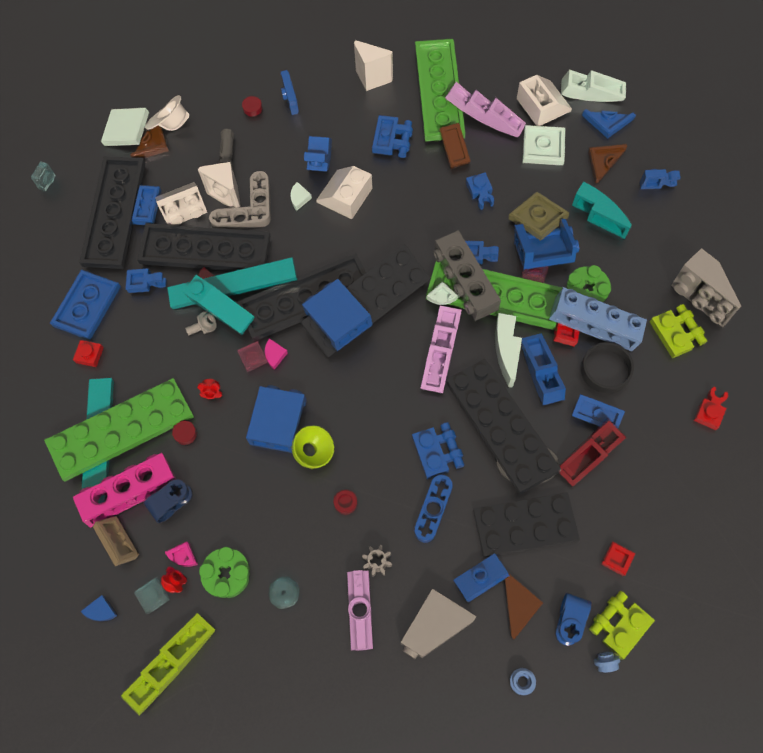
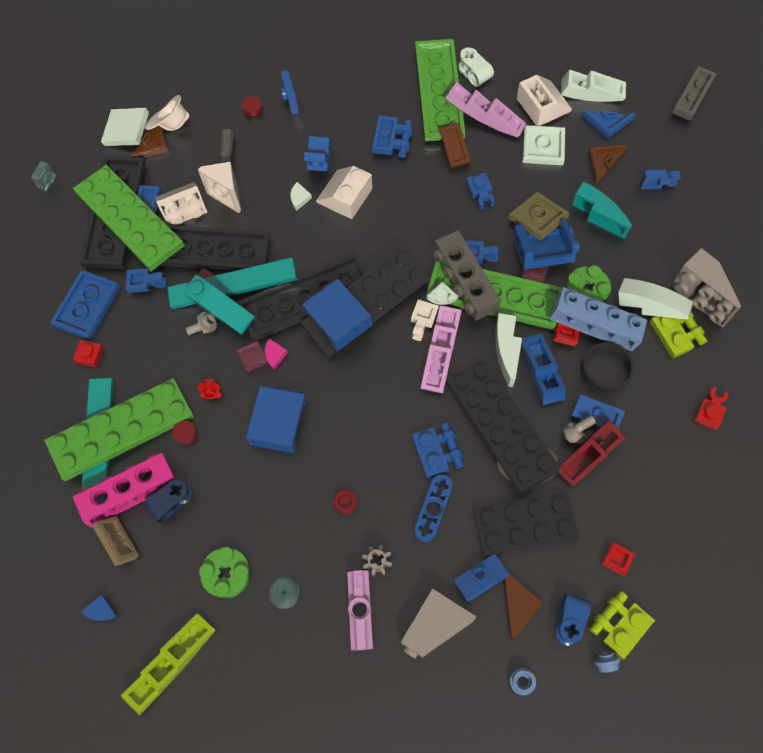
(128, 217): none -> bright green plate
(151, 596): clear light blue plate -> none
(173, 580): red plate -> none
(182, 555): dark pink tile -> none
(255, 208): light grey beam -> none
(321, 442): lime piece -> none
(373, 65): white slope -> none
(423, 316): none -> white plate
(474, 67): none -> light aqua piece
(574, 432): none -> light grey plate
(654, 299): none -> light aqua slope
(694, 93): none -> dark grey plate

